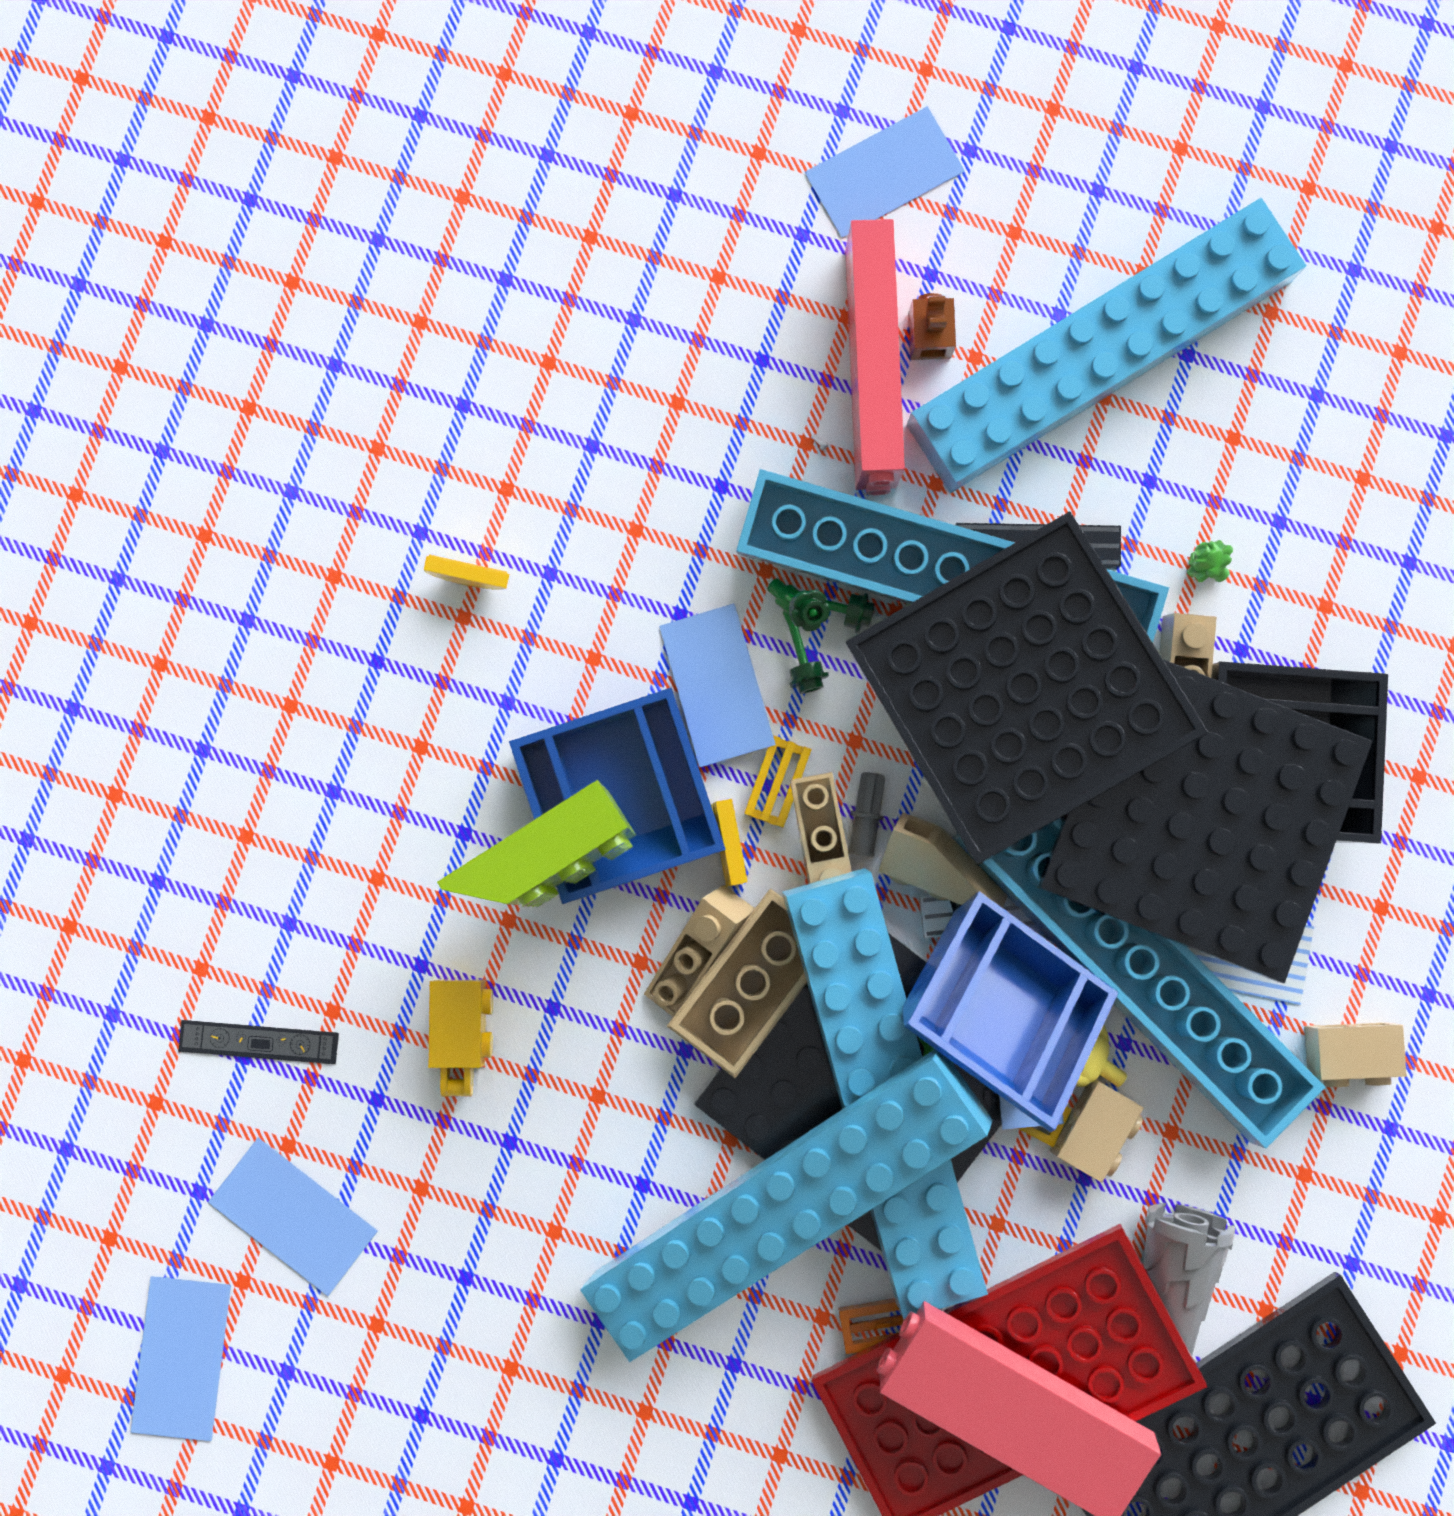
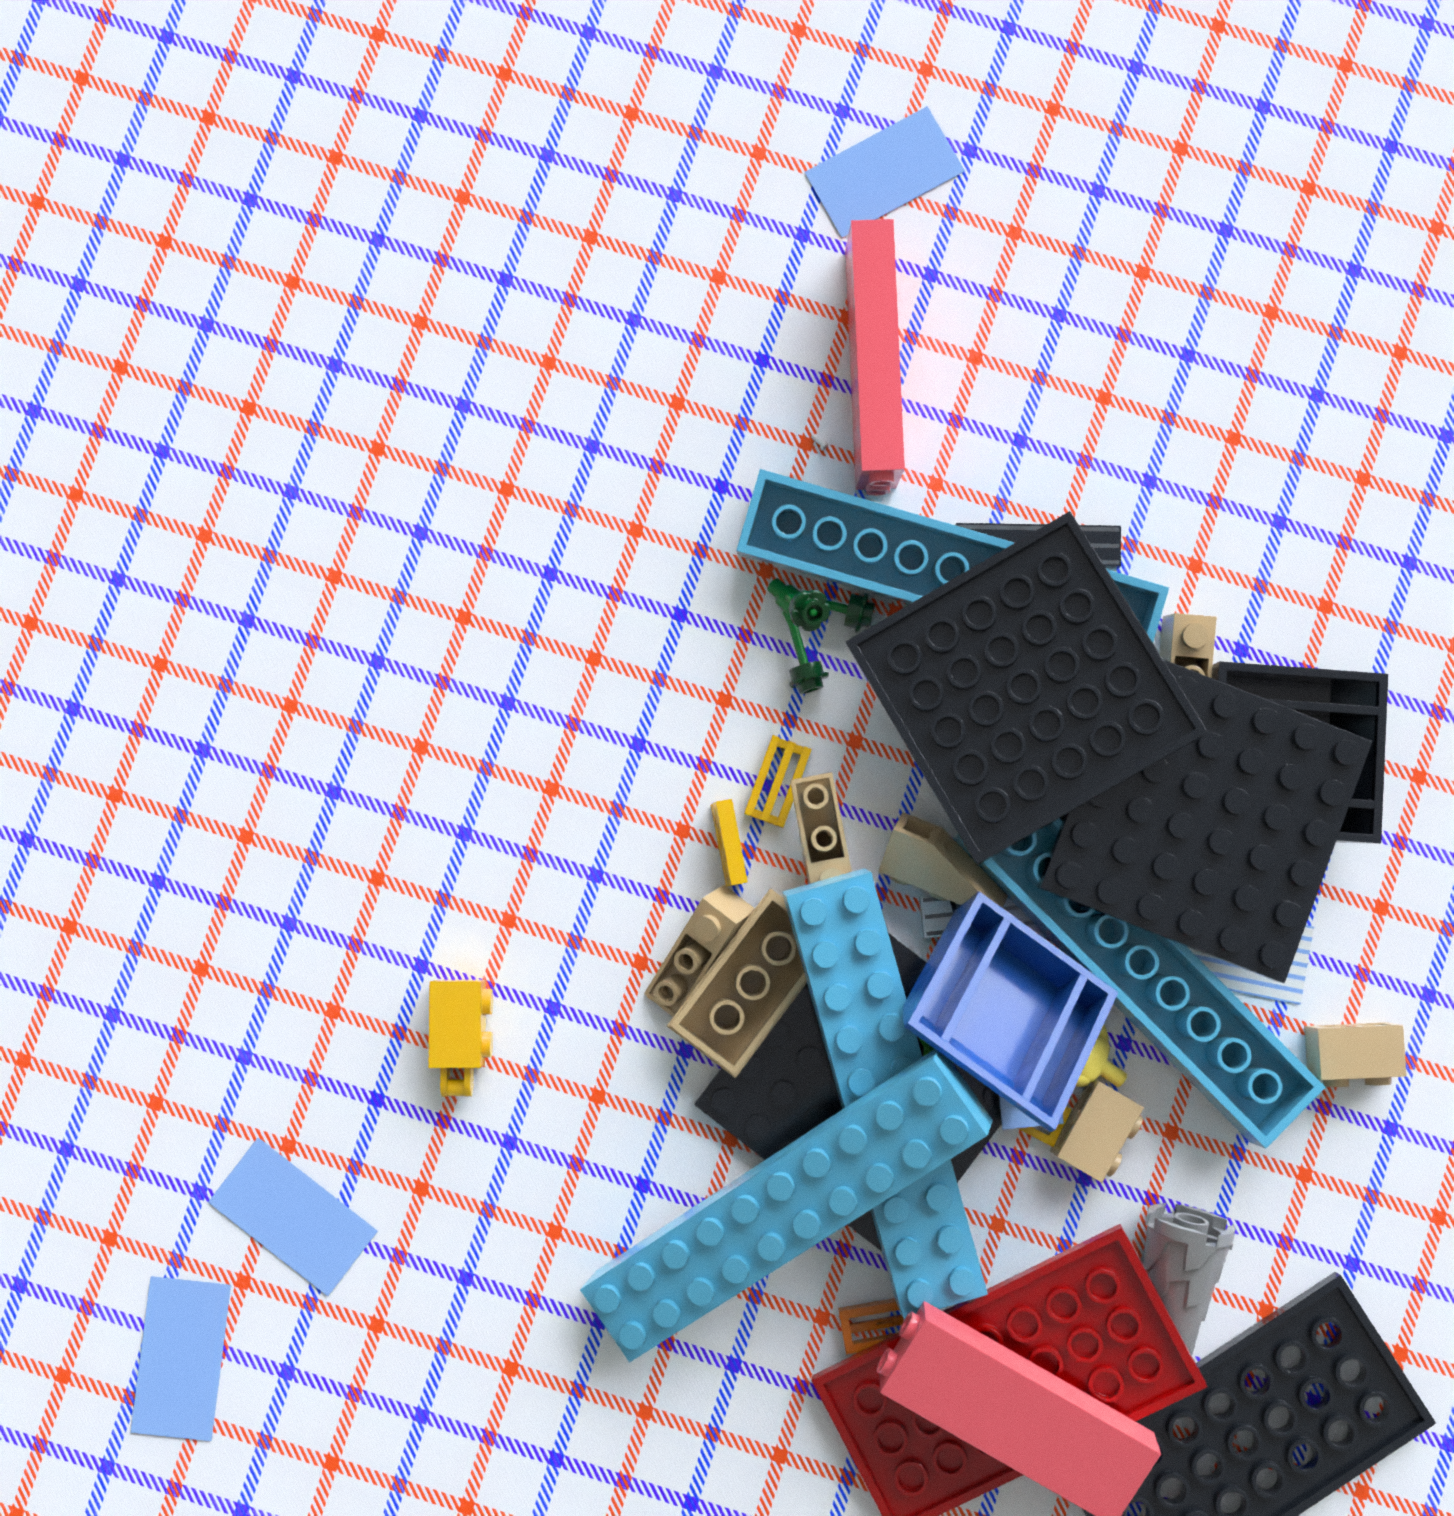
(258, 1042): sticker -> none
(466, 573): yellow tile -> none
(547, 852): lime slope -> none
(649, 771): blue slope -> none
(717, 685): light blue sticker -> none
(867, 814): dark grey axle -> none
(932, 327): dark orange brick -> none
(1105, 345): medium azure brick -> none
(1210, 561): bright green plant -> none

